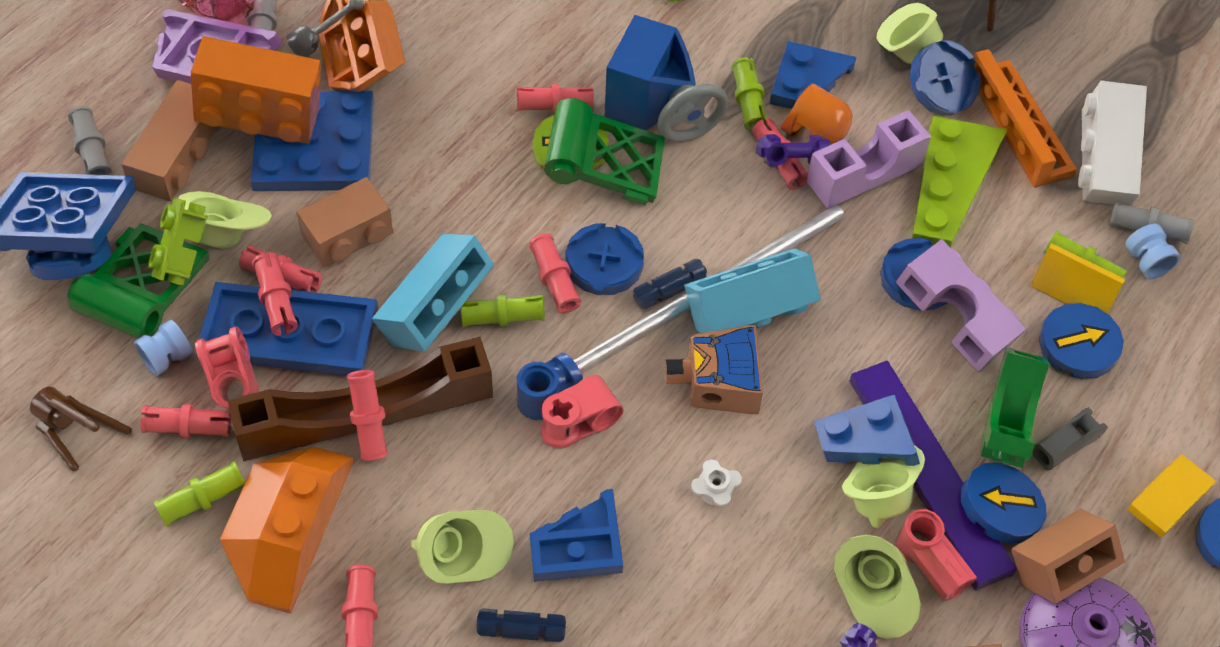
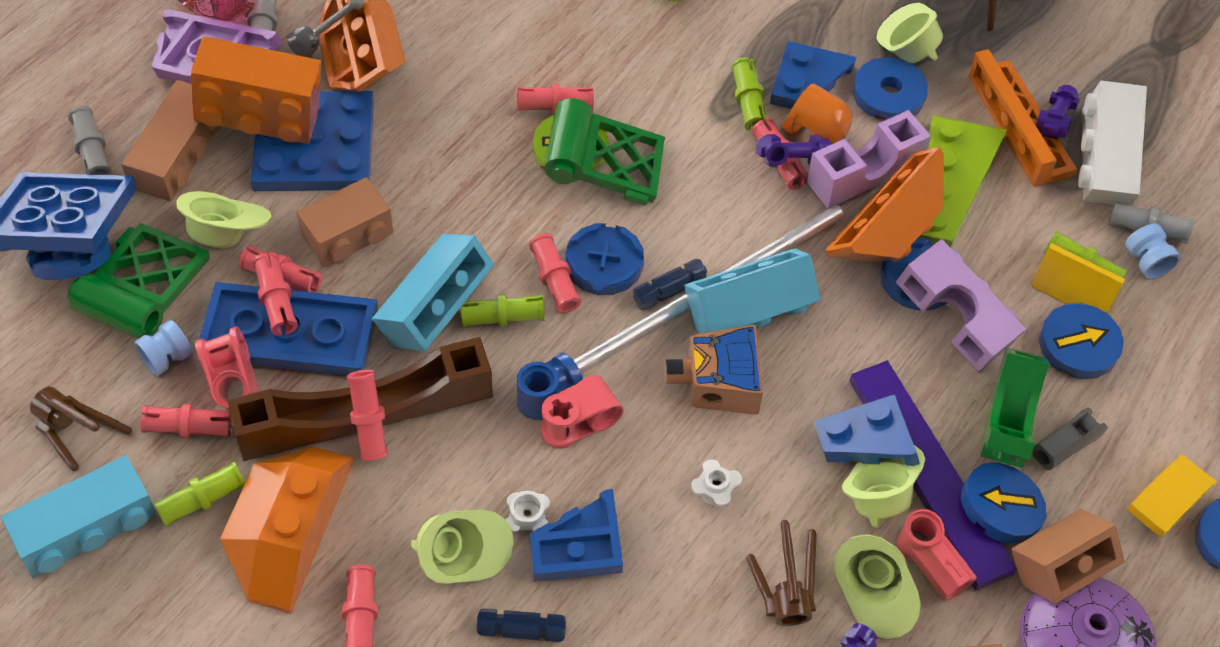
(79, 516): none -> medium azure brick
(170, 255): lime hinge -> none
(525, 501): none -> white plate
(655, 78): blue piece -> none
(790, 602): none -> reddish brown plant
(893, 73): none -> blue tile
(895, 213): none -> orange wedge
(944, 77): blue tile -> none
(1055, 121): none -> dark purple bar

